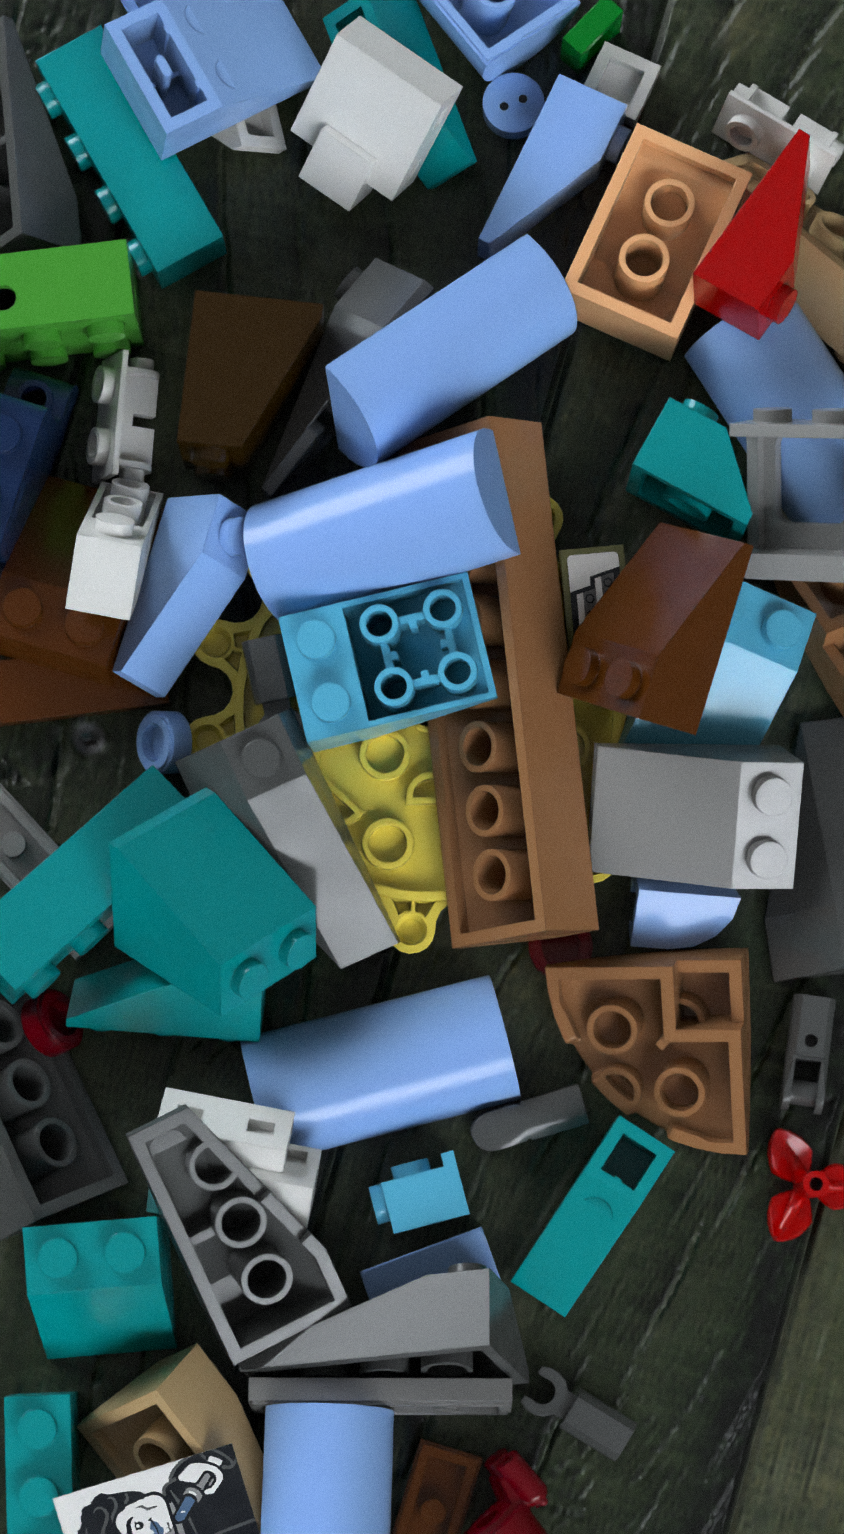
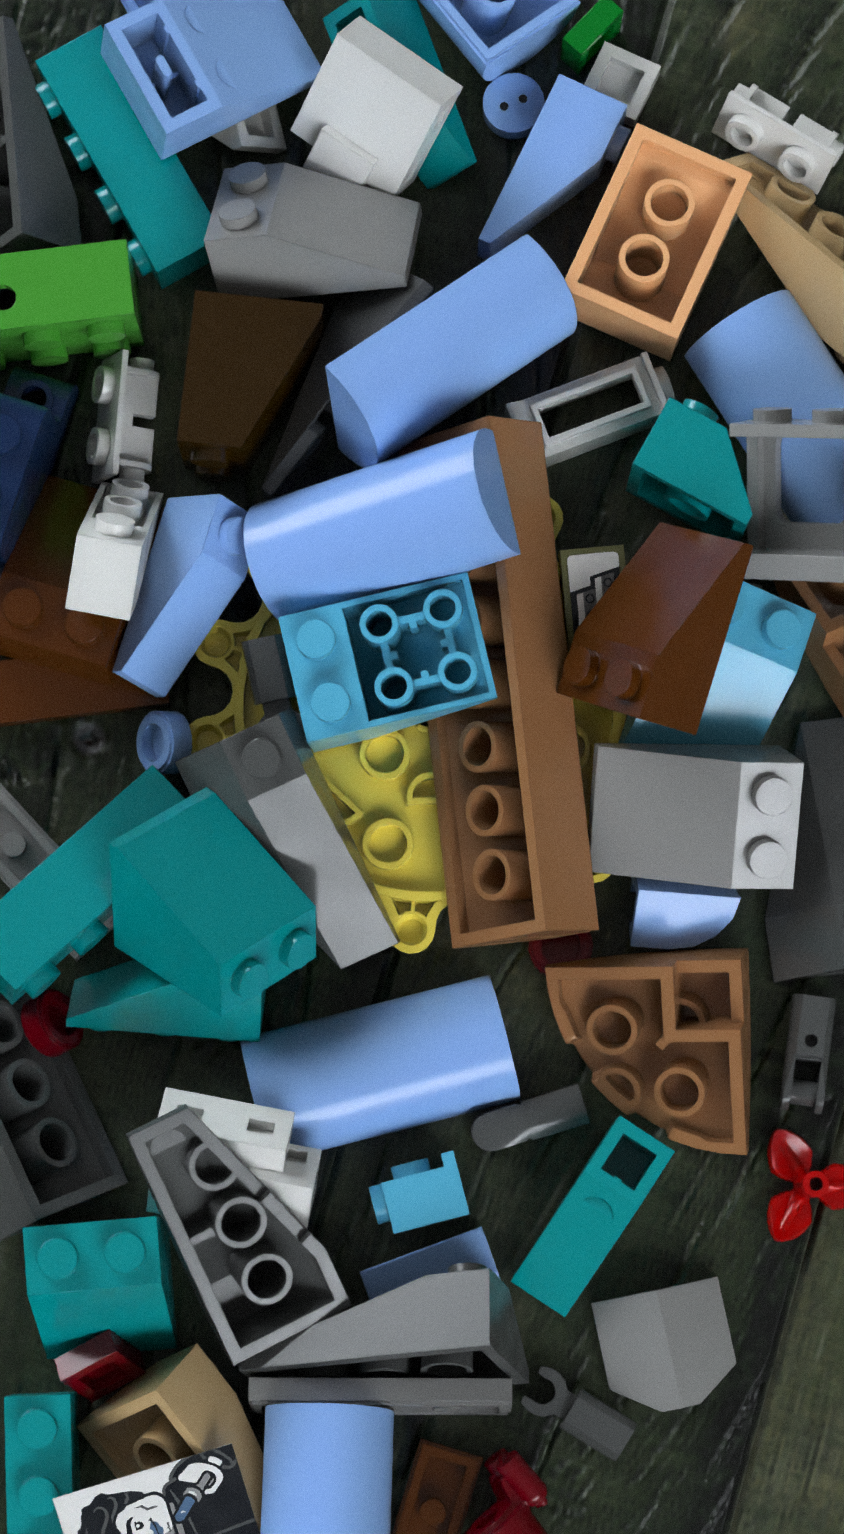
(100, 1365): none -> dark red tile
(307, 234): none -> light grey slope
(652, 388): none -> white window
(665, 1344): none -> light grey slope
(755, 260): red slope -> none

